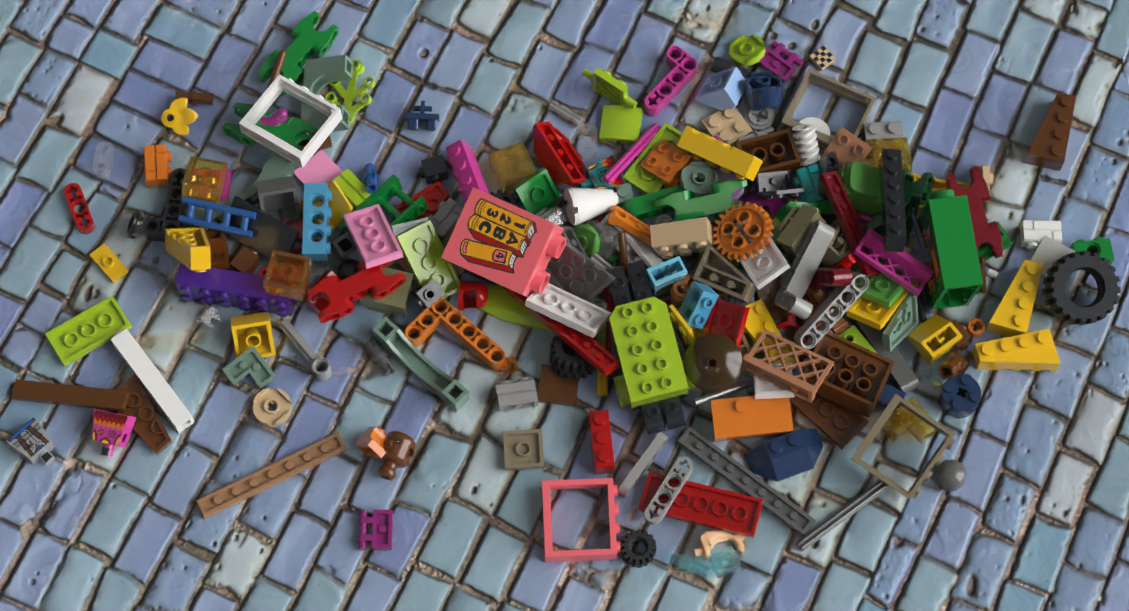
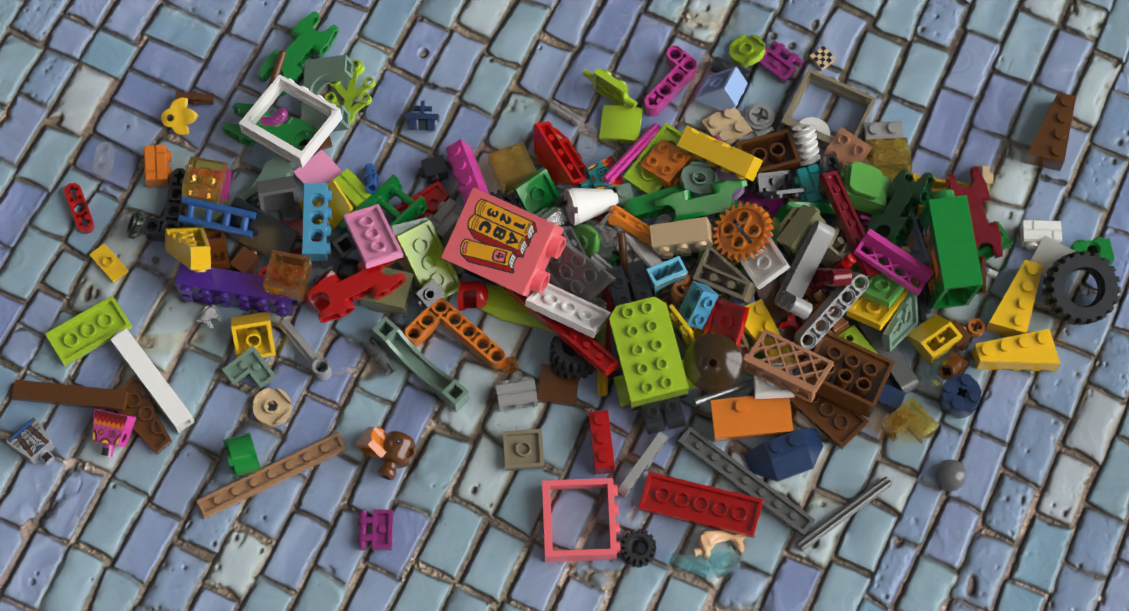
(241, 454): none -> green brick
(670, 491): light grey beam -> none
(763, 90): dark blue brick -> none
(892, 200): black brick -> none
(935, 459): dark tan window -> none

